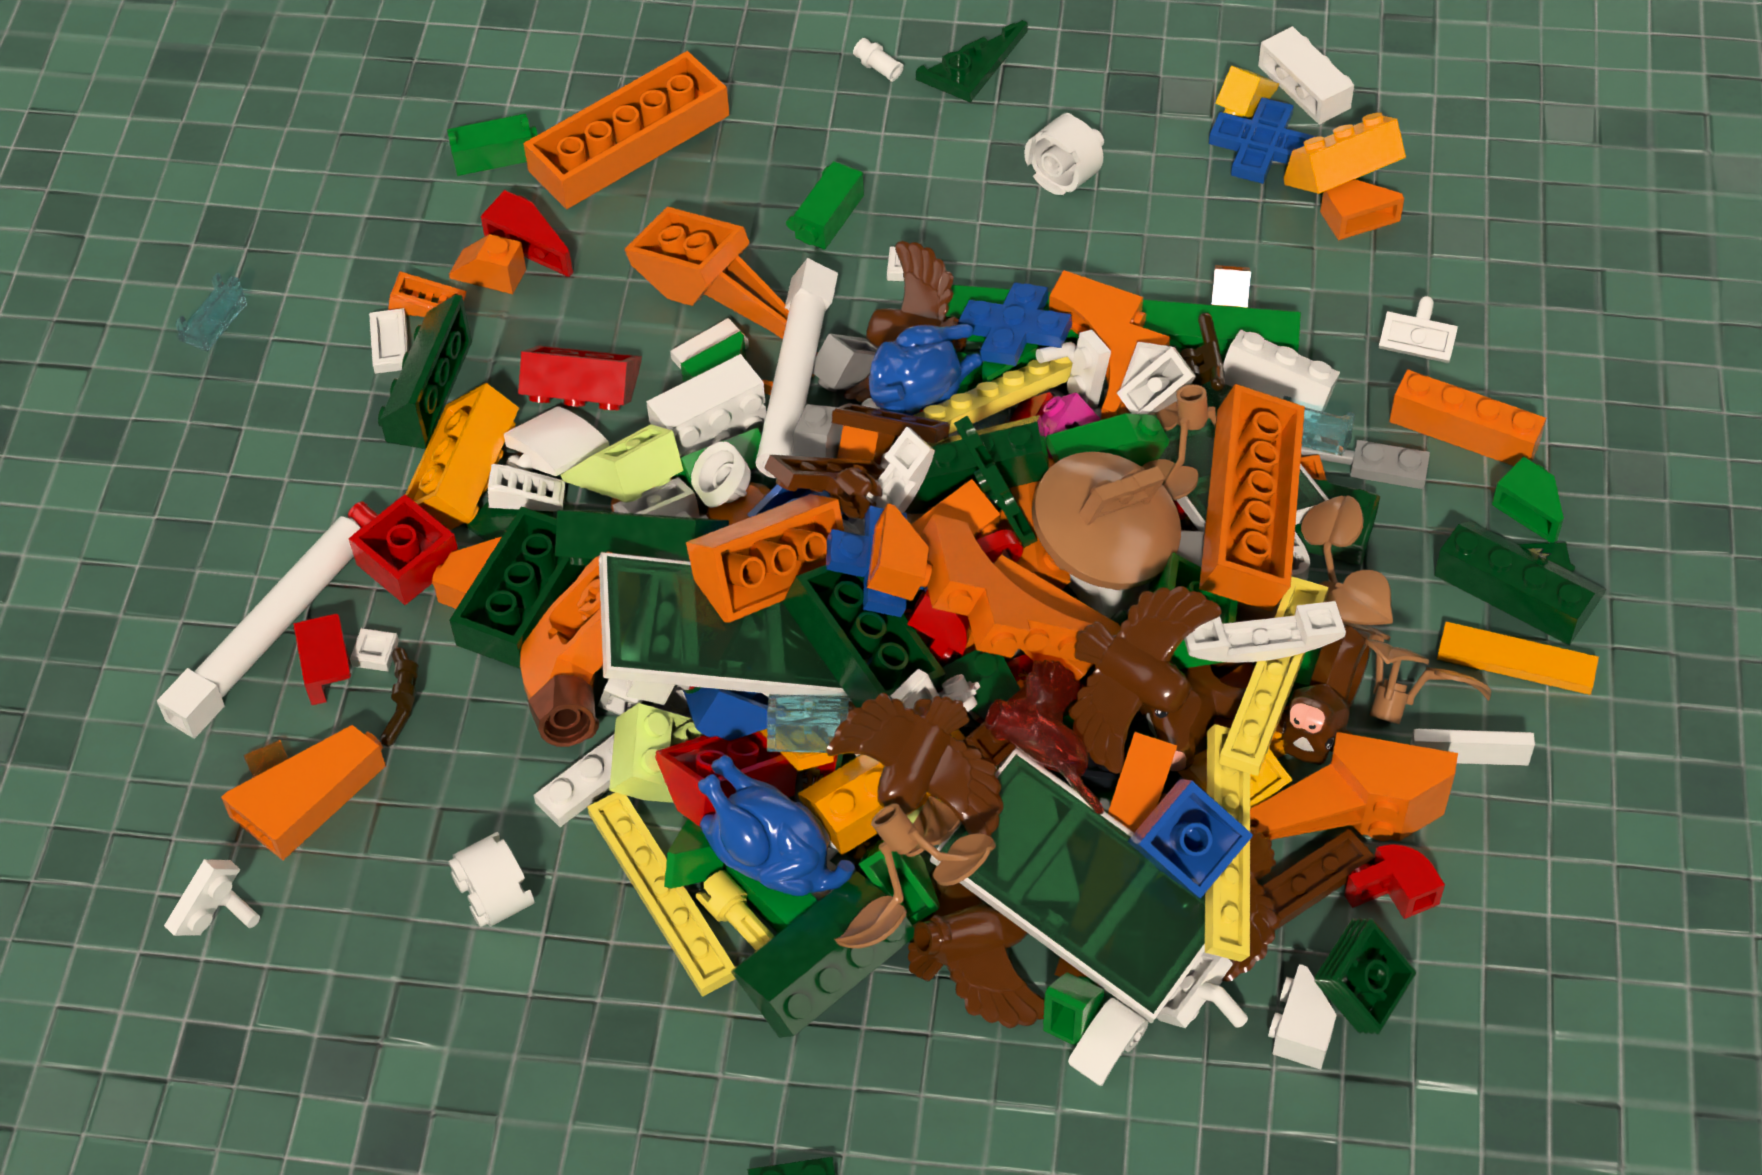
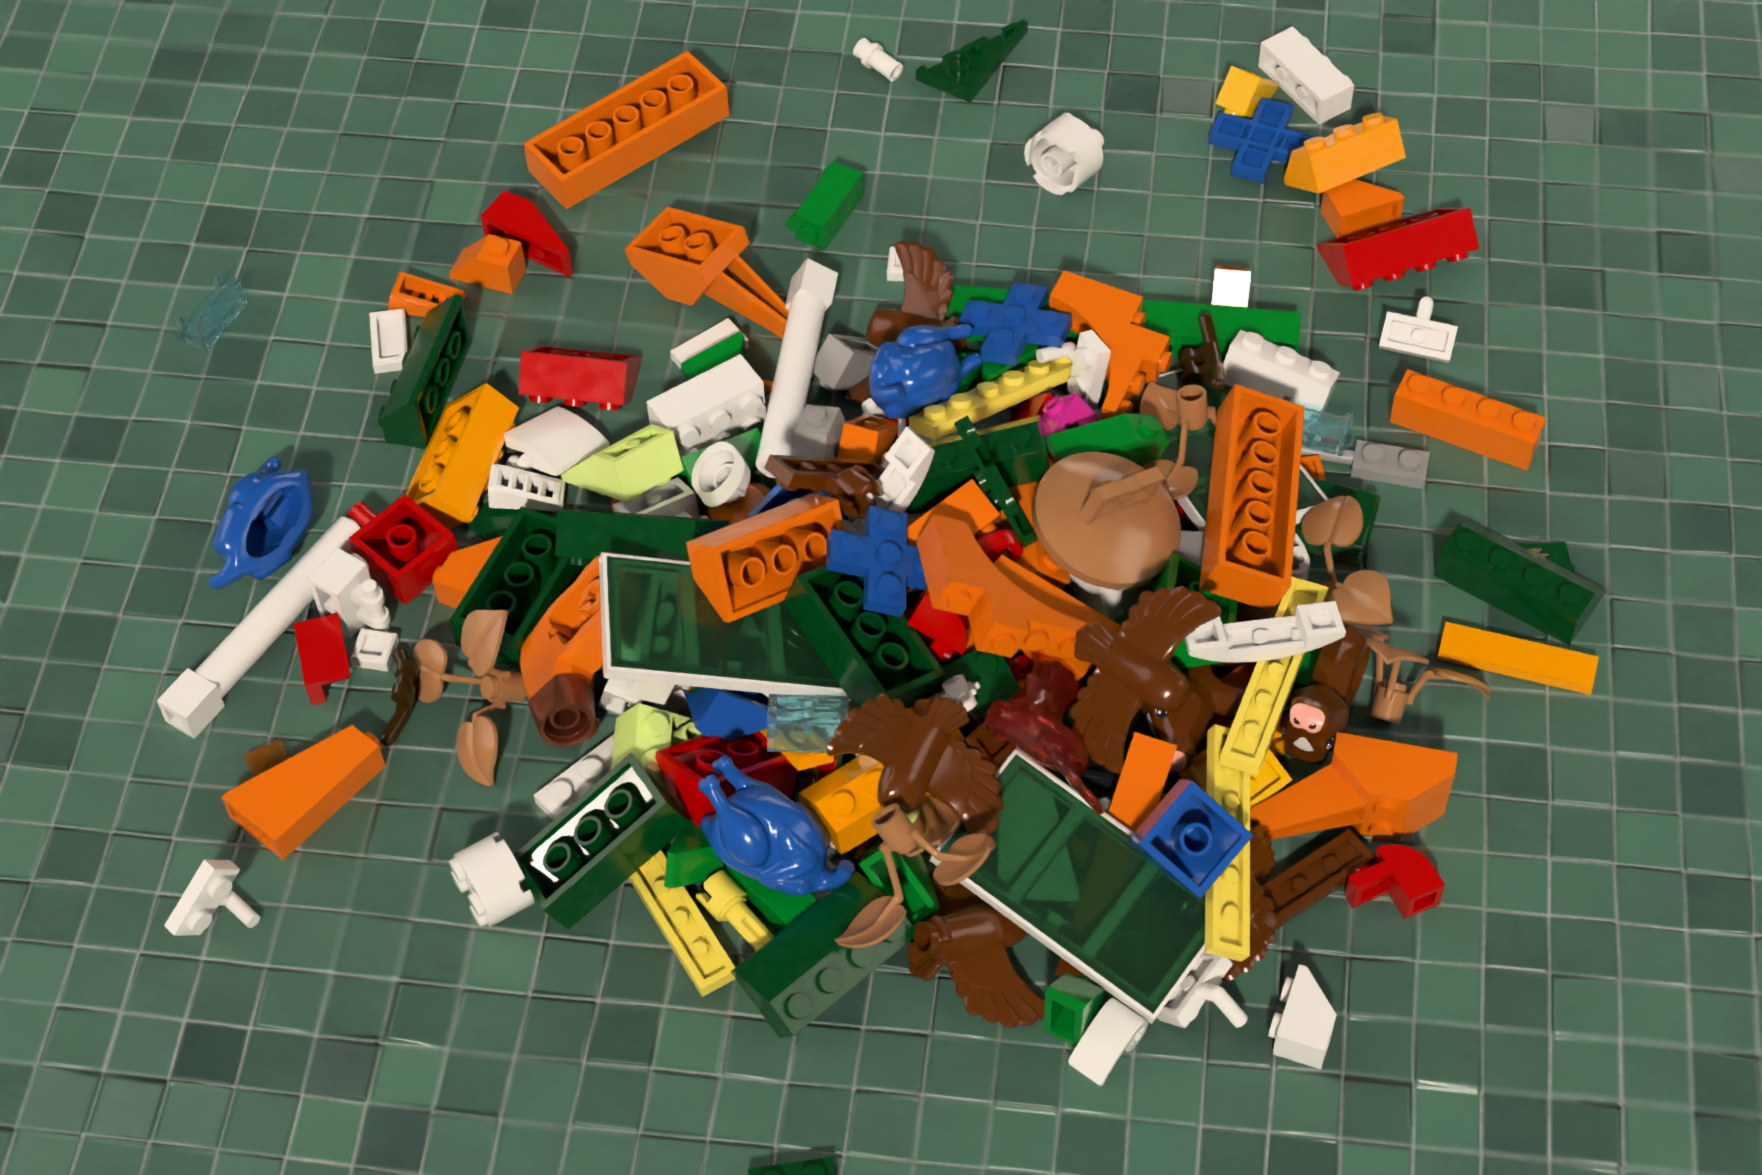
(262, 523): none -> blue piece
(346, 589): none -> white brick
(481, 643): none -> medium nougat plant
(490, 144): green brick -> none
(599, 841): none -> dark green slope
(889, 422): reddish brown tile -> none
(897, 556): orange slope -> none
(914, 688): white tile -> none
(1154, 378): white slope -> none
(1365, 976): dark green brick -> none
(1400, 246): none -> red slope
(1479, 746): white tile -> none
(1531, 498): green slope -> none

